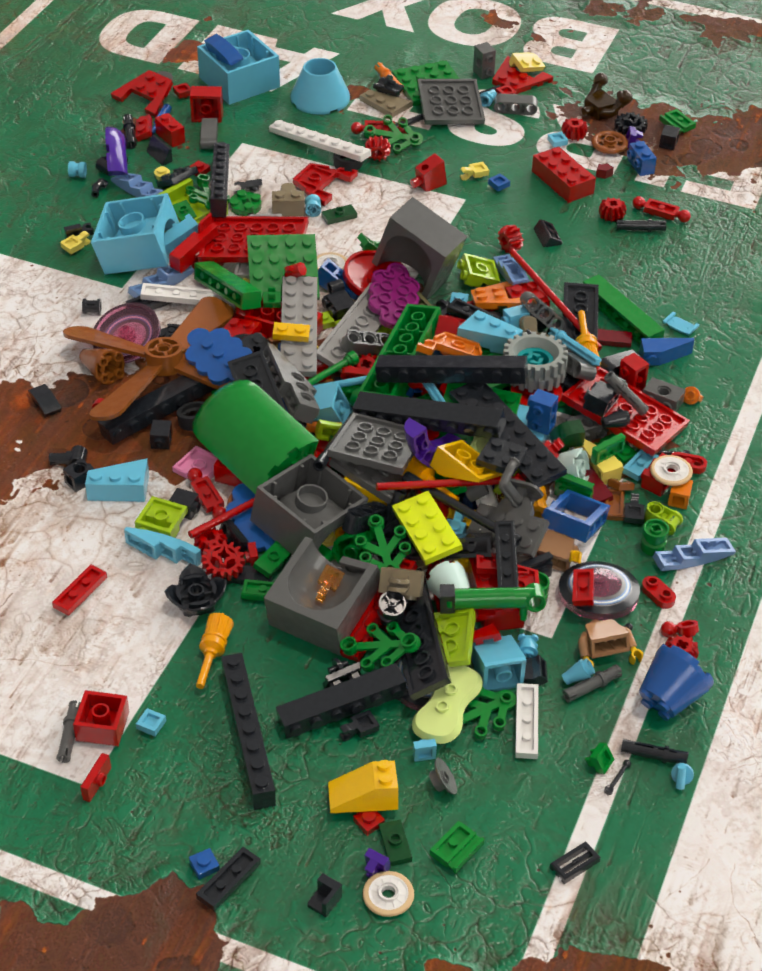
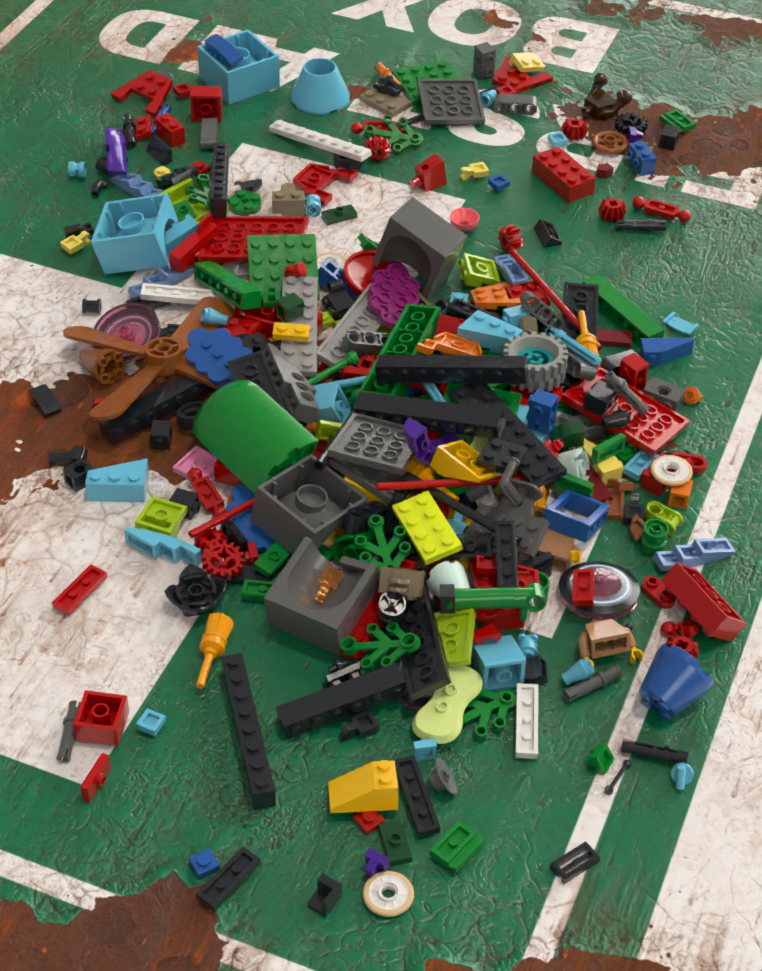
(211, 316): none -> medium azure cone
(290, 307): none -> dark green brick
(416, 796): none -> black plate
(464, 216): none -> coral piece
(636, 528): none -> dark orange tile
(703, 602): none -> red brick

